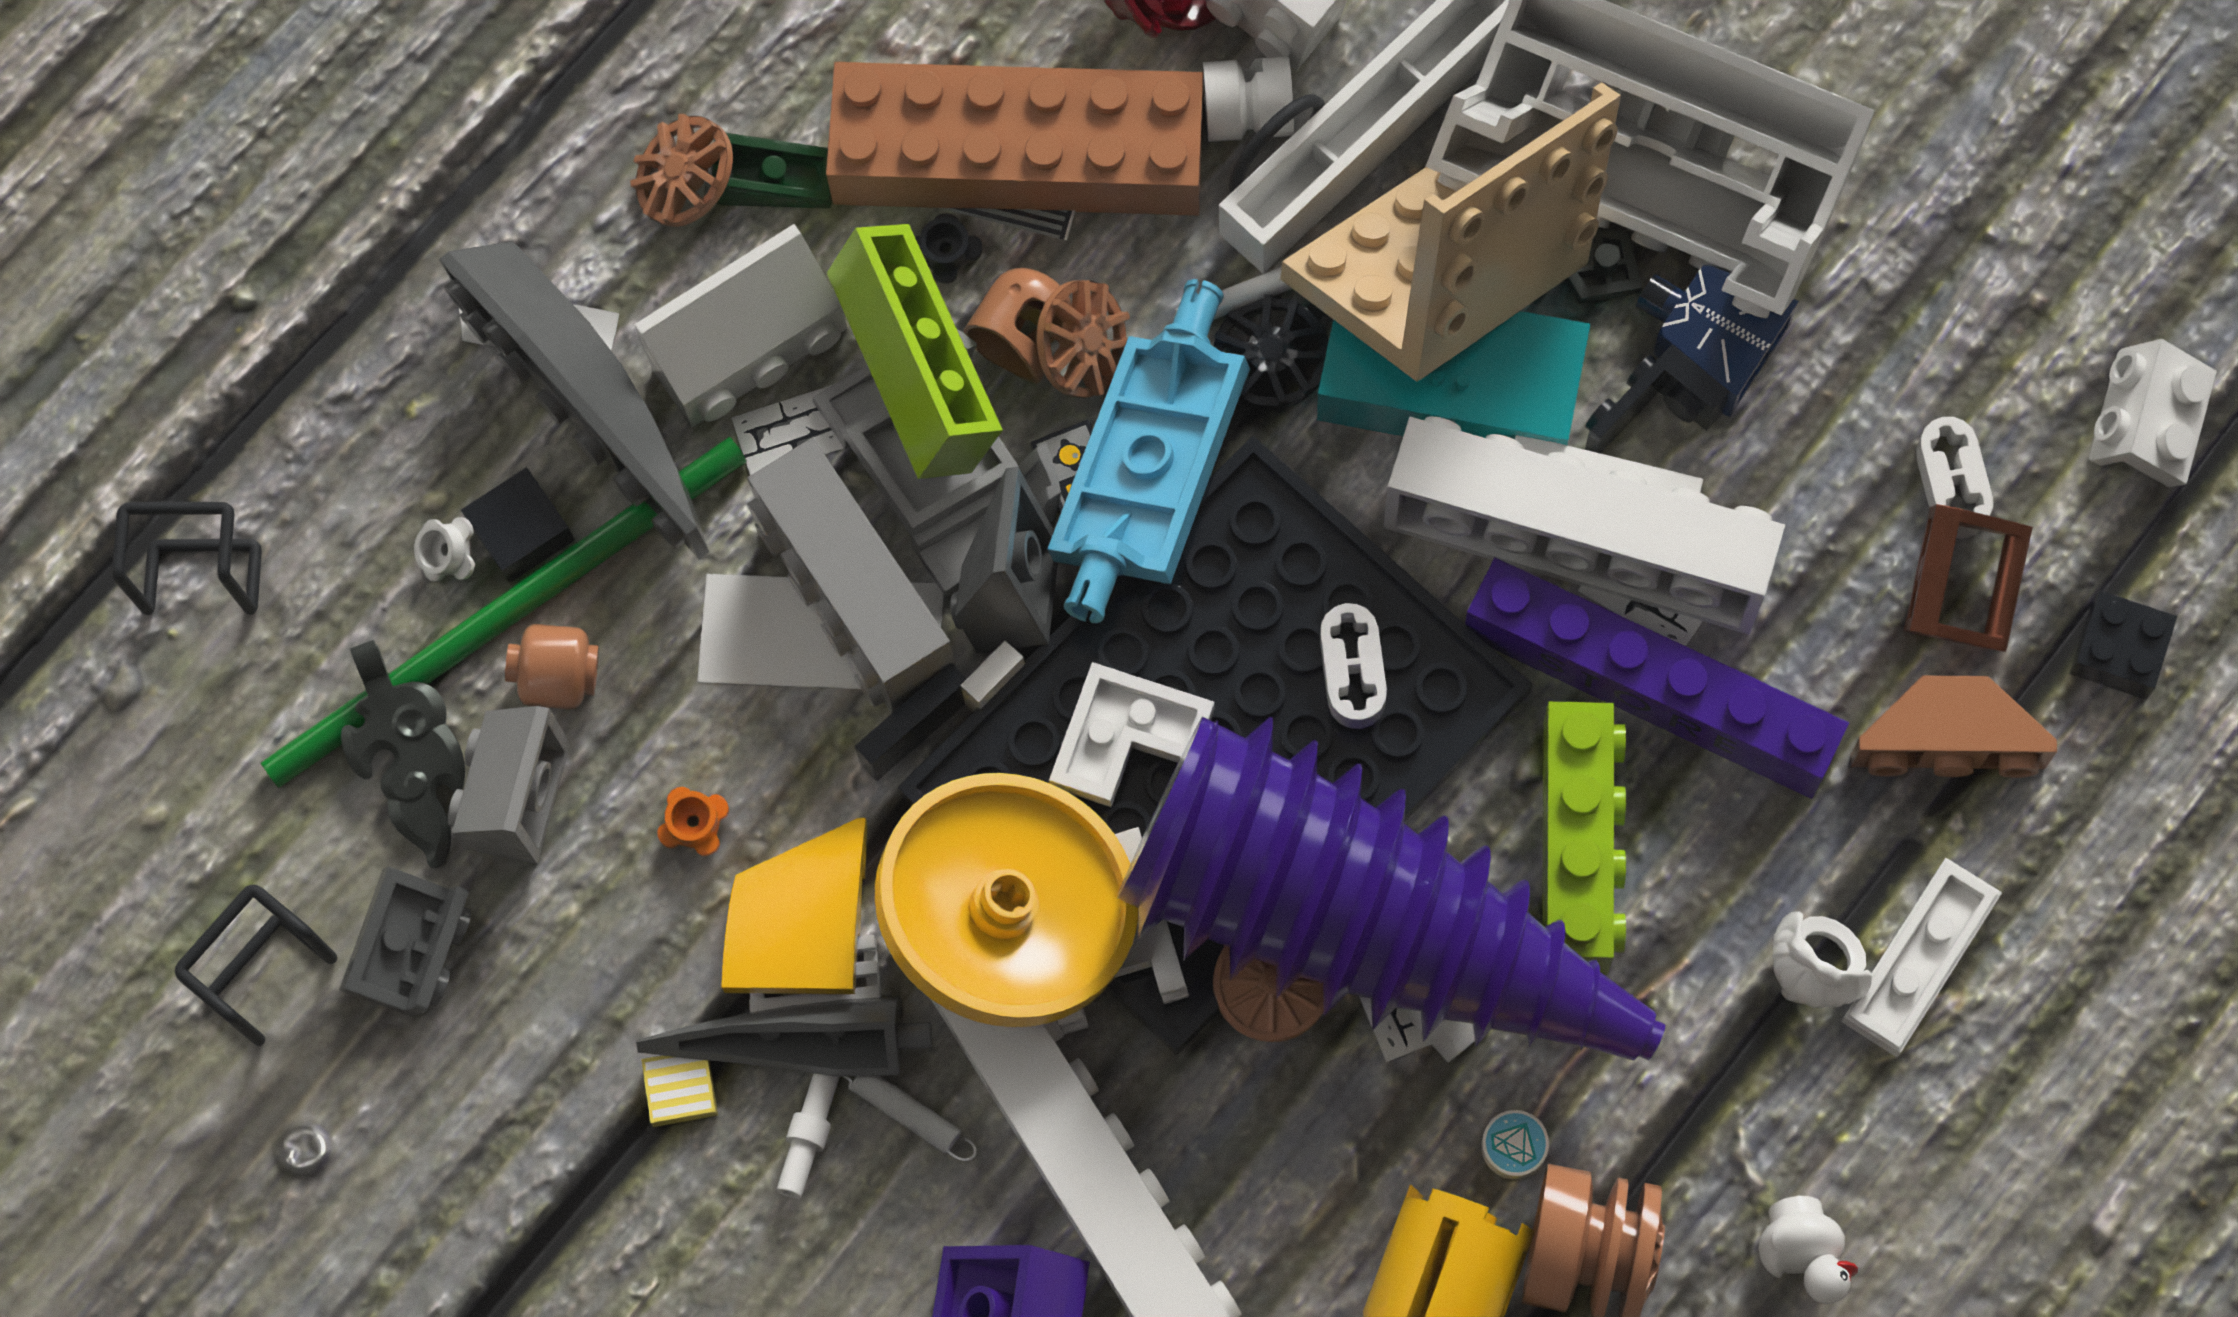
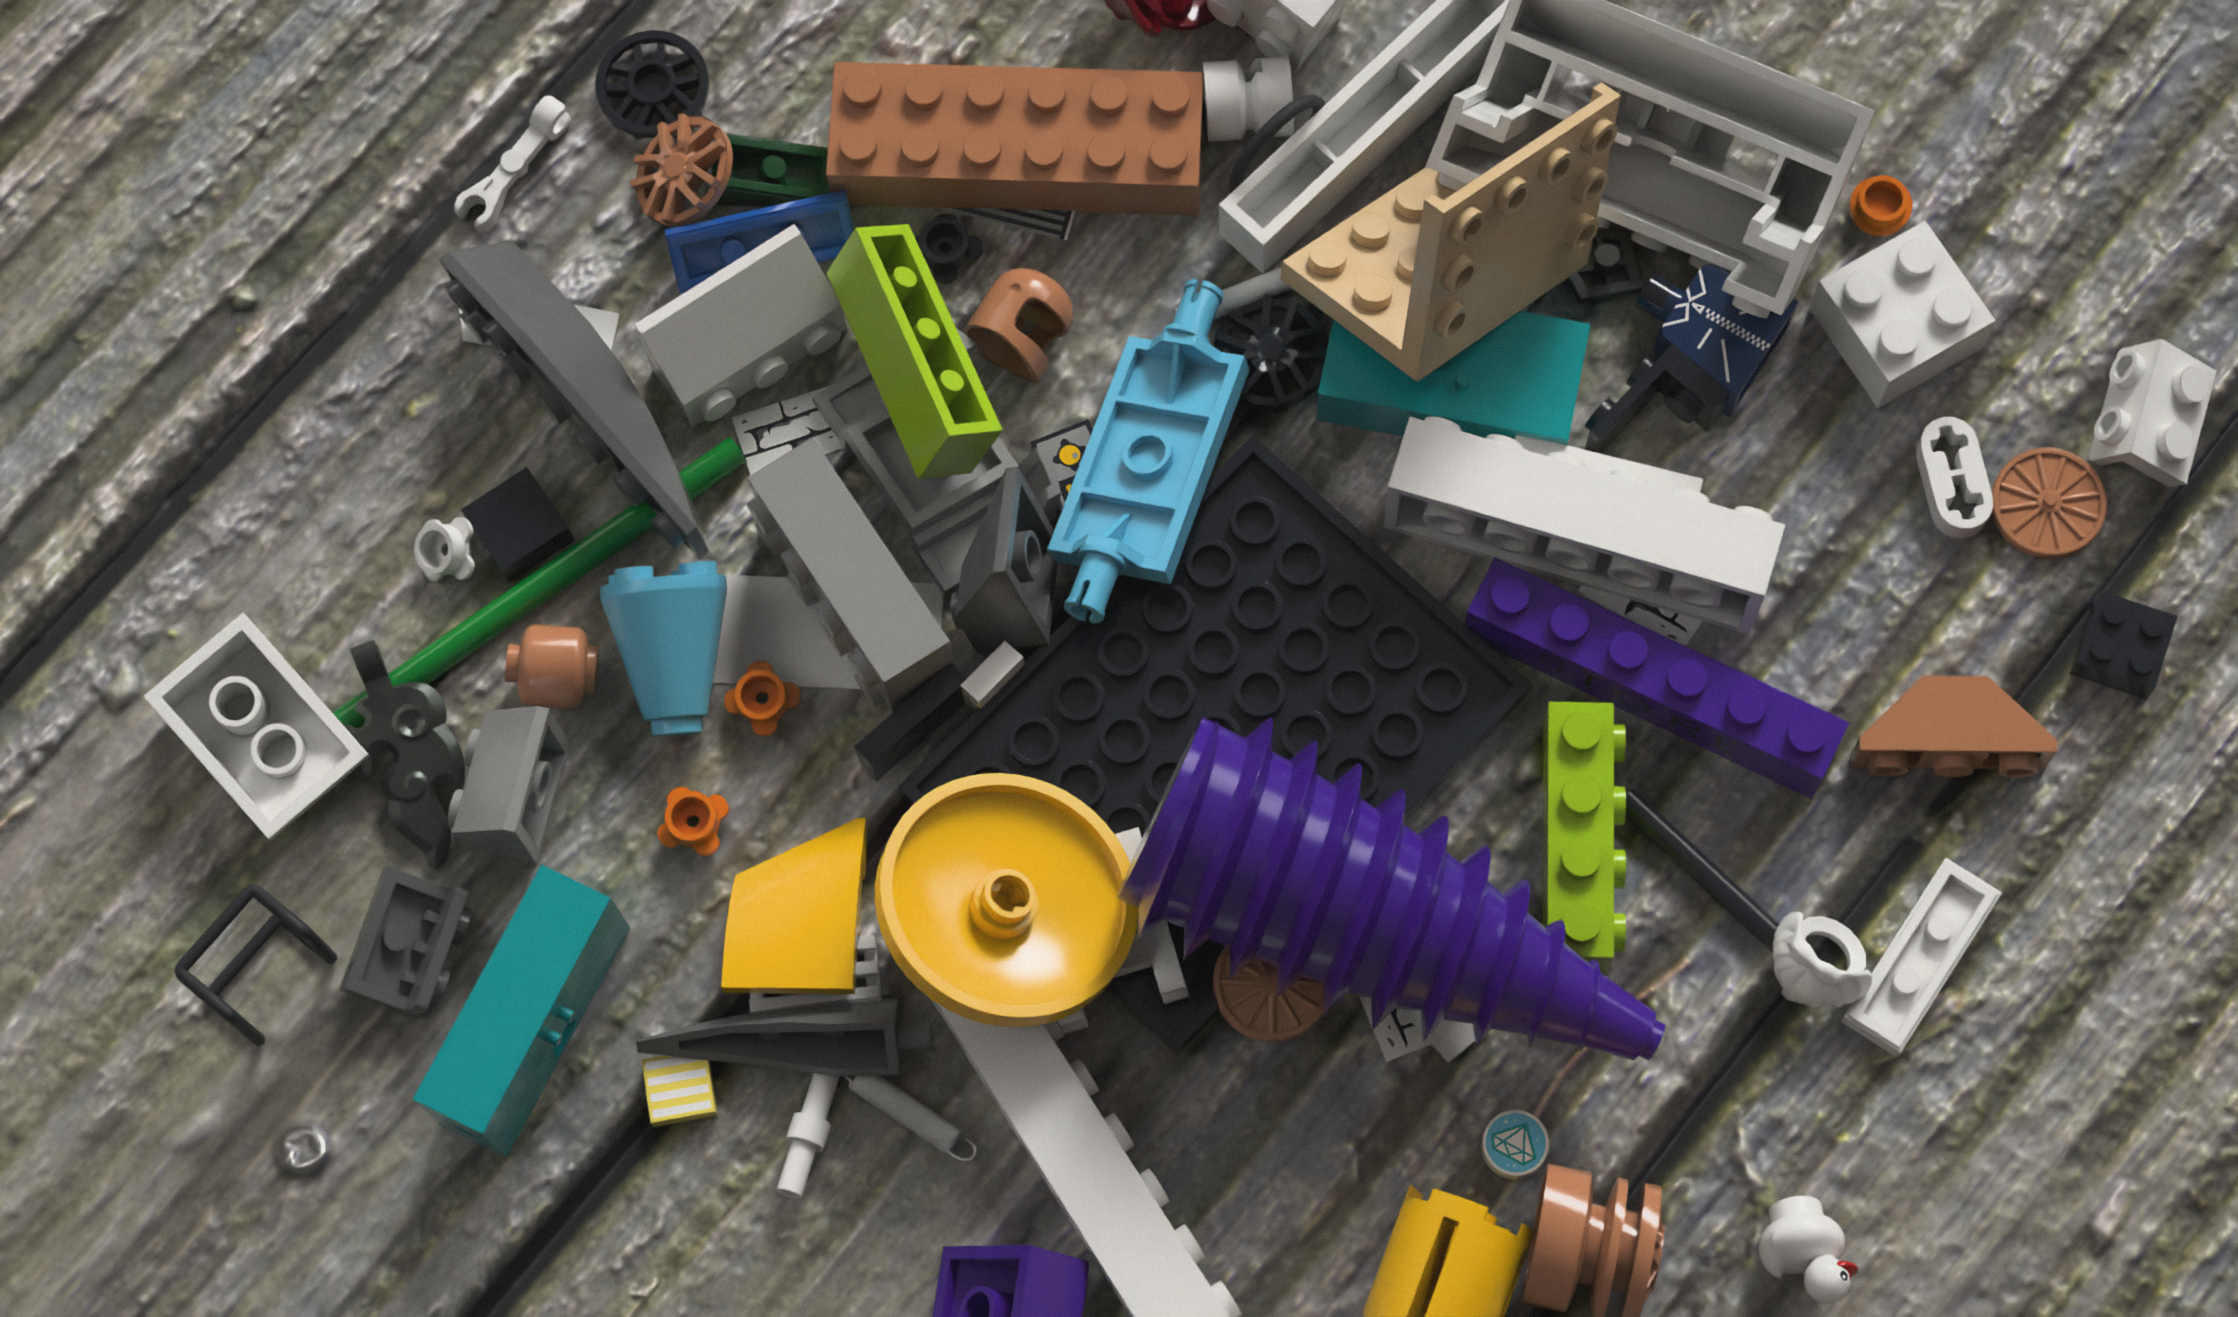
(225, 545): black piece -> none
(256, 726): none -> white slope
(523, 1011): none -> teal brick
(546, 123): none -> white piece
(651, 82): none -> black wheel
(668, 640): none -> medium azure cone
(713, 244): none -> blue tile
(744, 698): none -> orange plate
(1081, 338): nougat wheel -> none
(1114, 717): white plate -> none
(1338, 667): white beam -> none
(1701, 868): none -> black bar
(1880, 205): none -> orange plate
(1901, 314): none -> white brick
(1934, 571): copper tile -> none
(2048, 503): none -> nougat wheel

